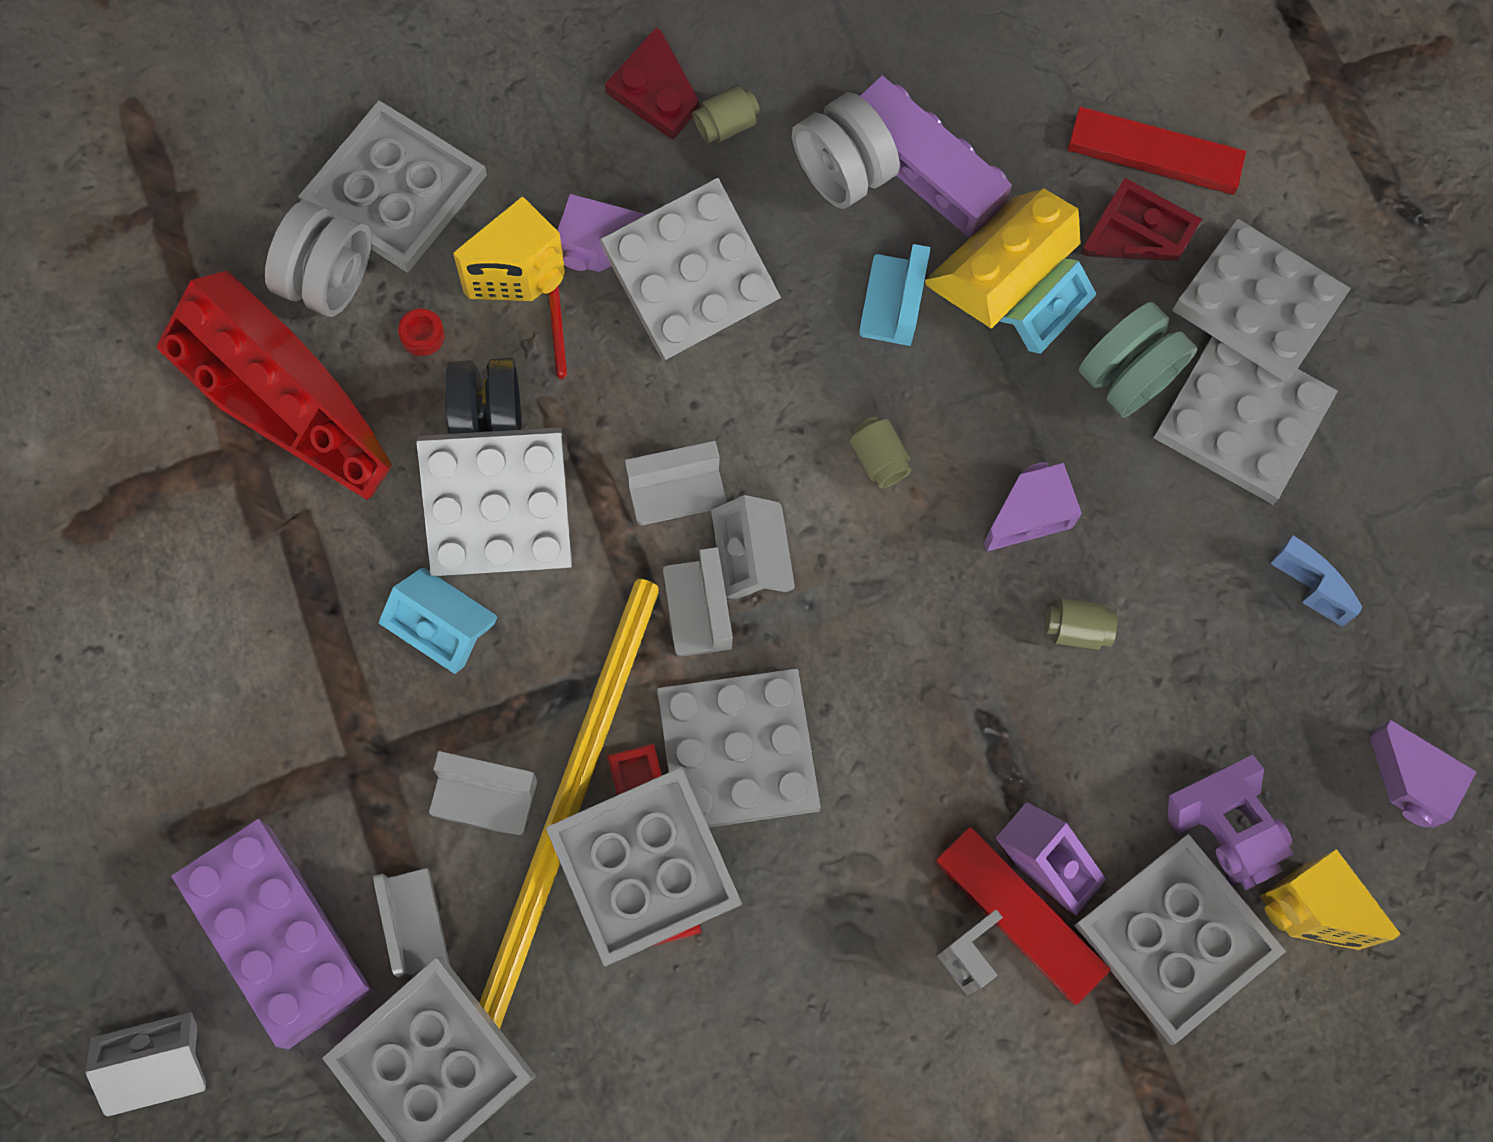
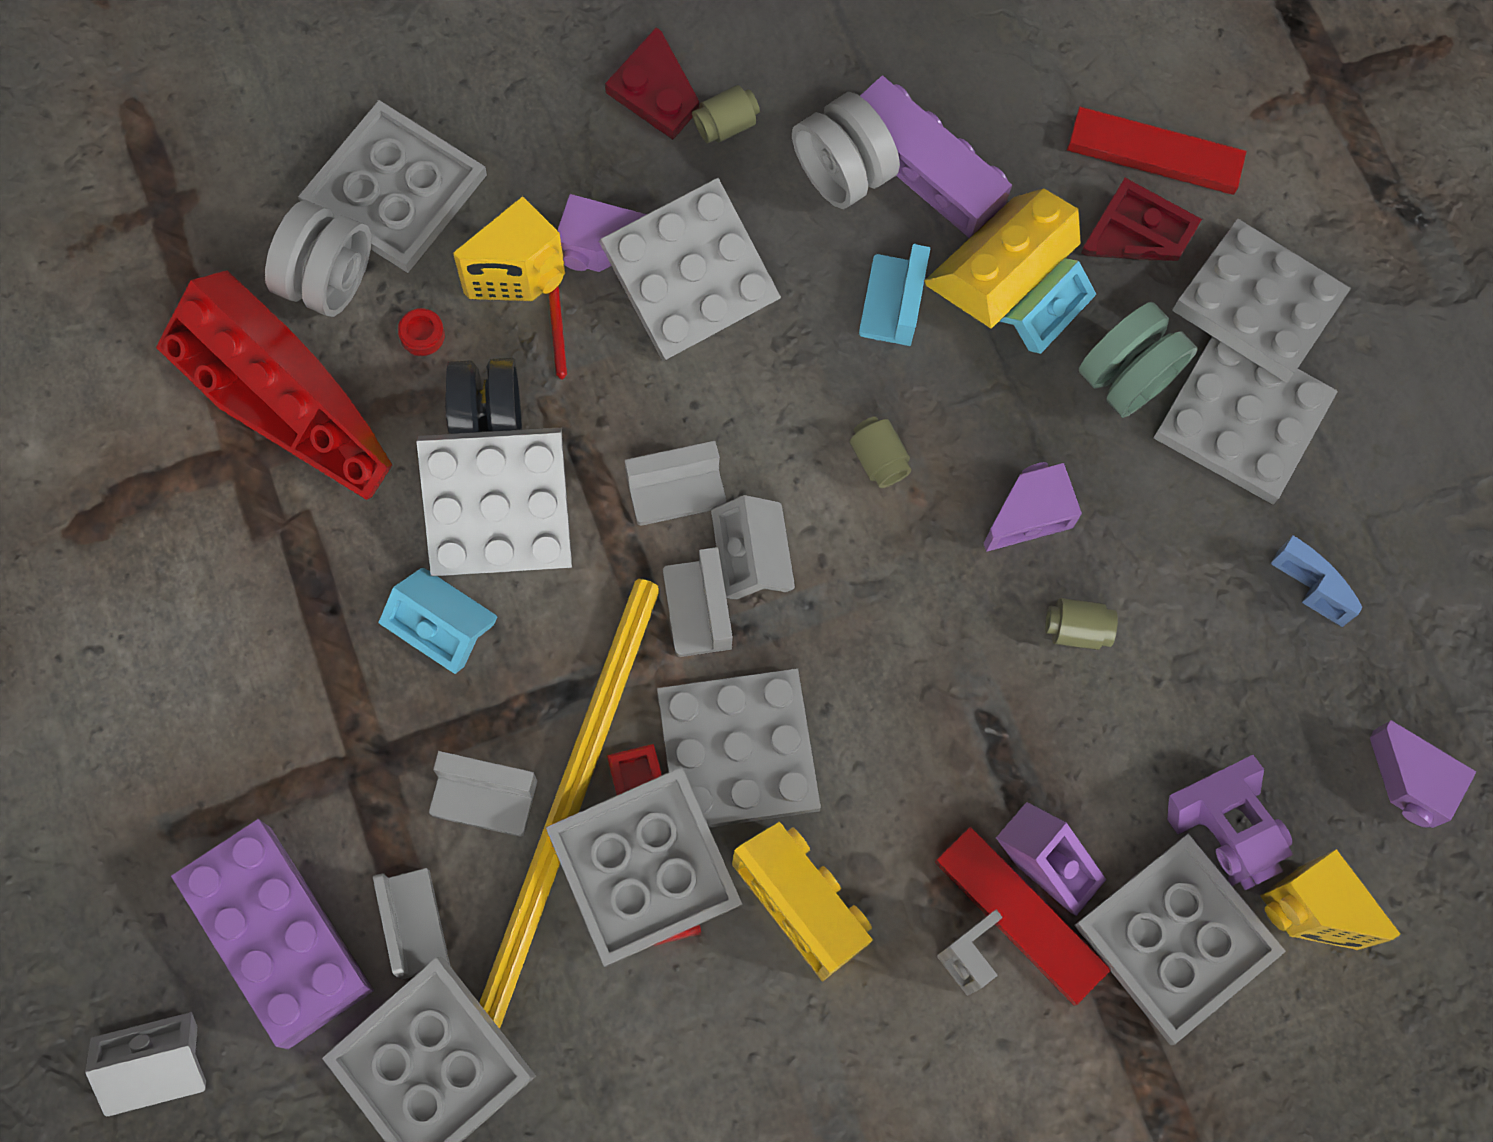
(802, 899): none -> yellow slope

